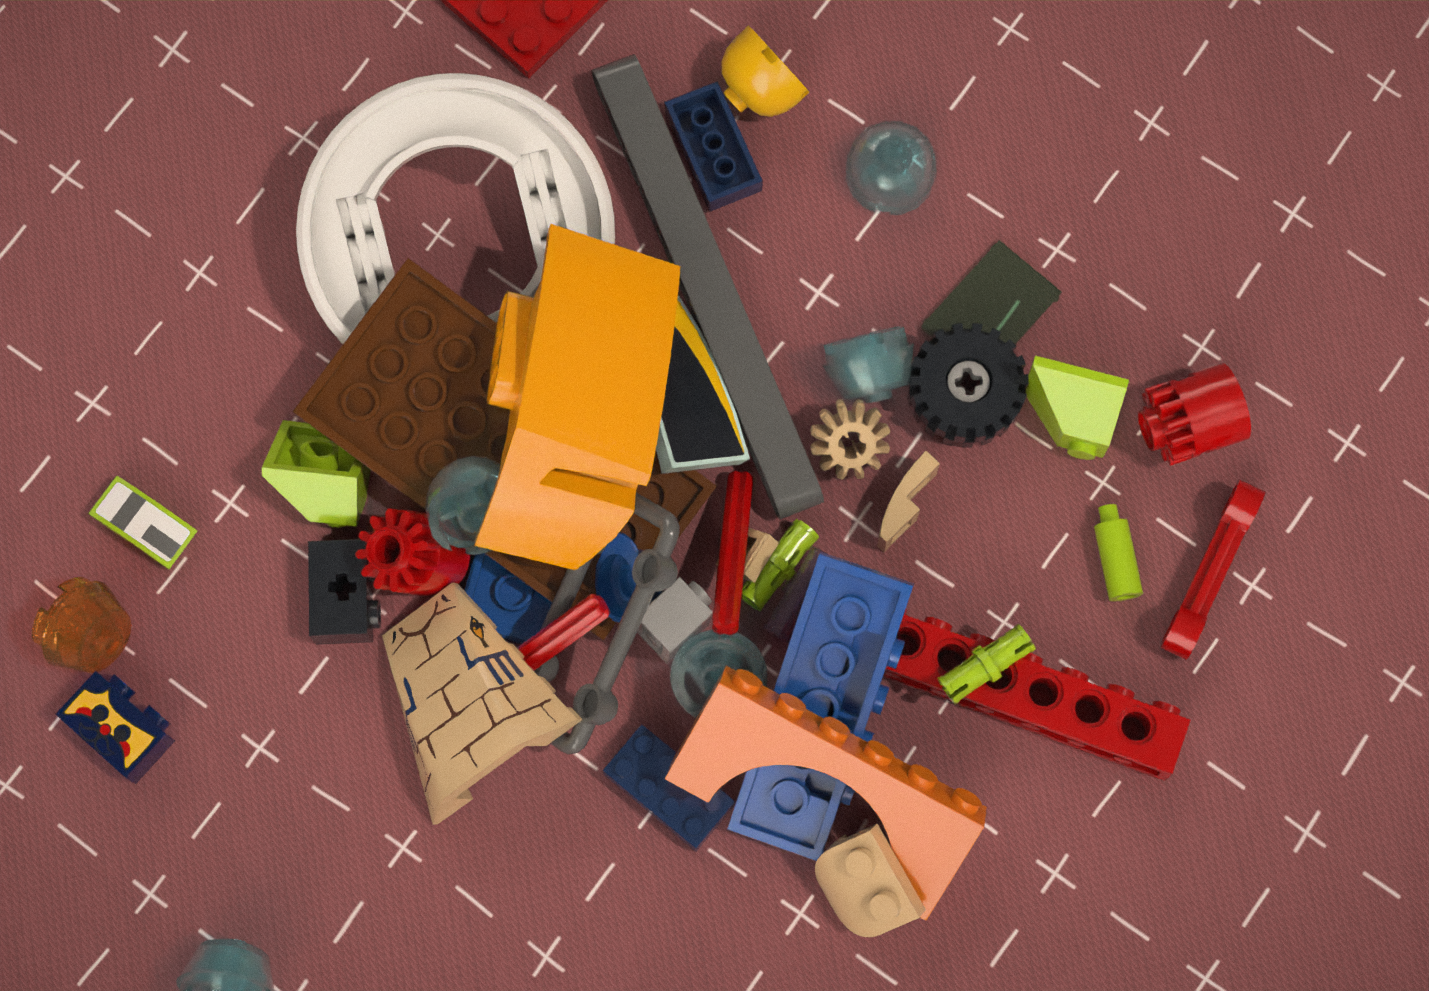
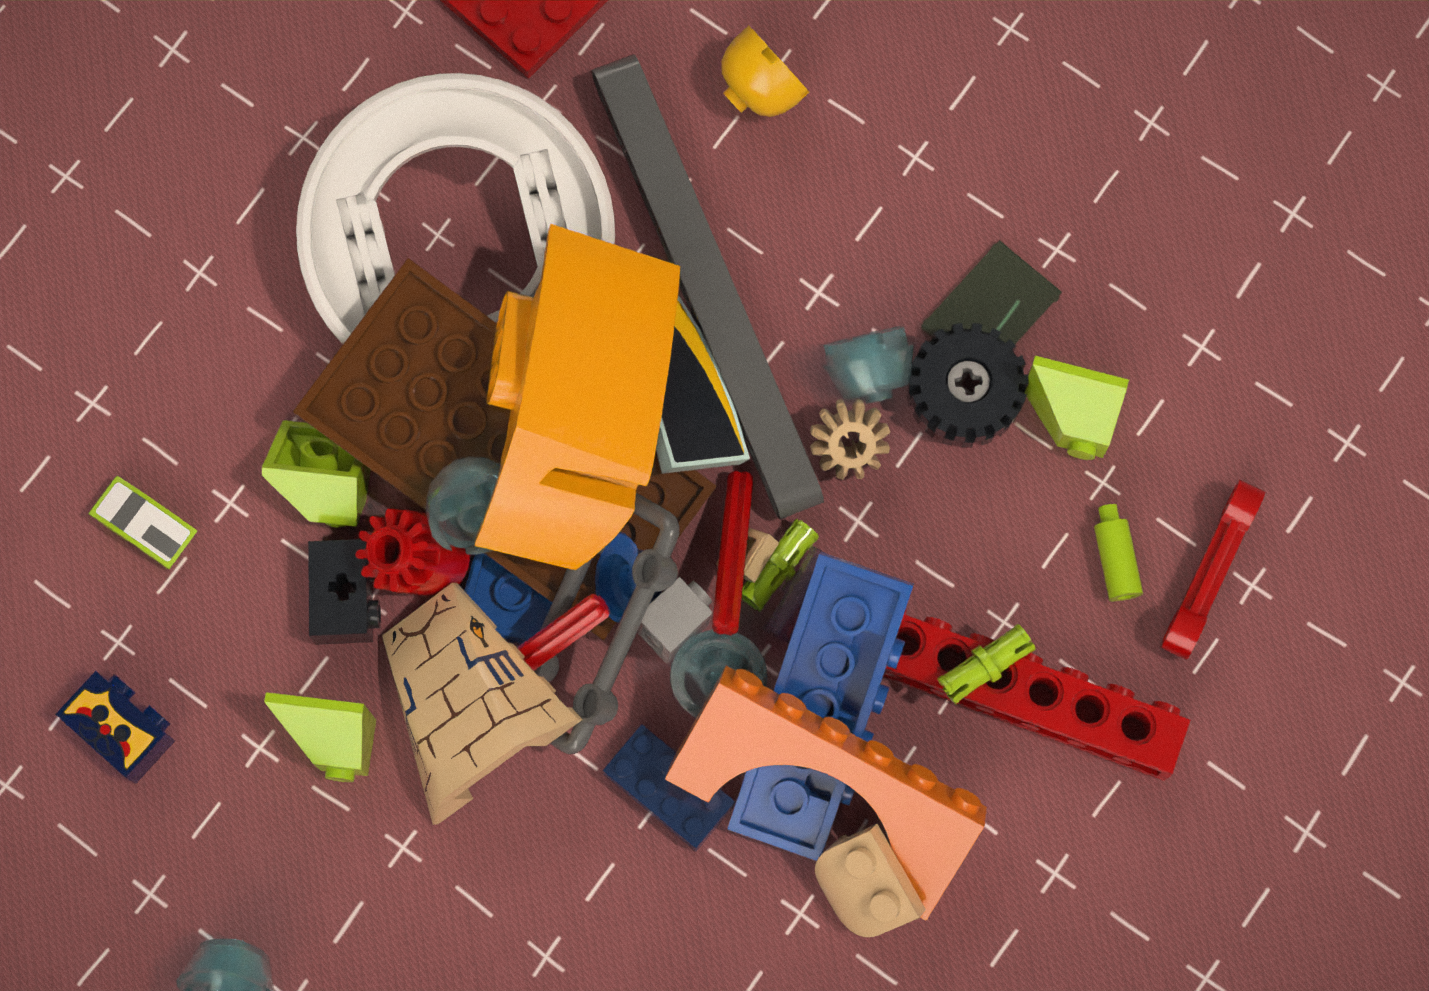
(82, 627): clear orange cone -> none
(330, 732): none -> lime slope
(713, 146): dark blue piece -> none
(891, 167): clear light blue cylinder -> none
(901, 511): tan slope -> none
(1195, 414): red gear -> none

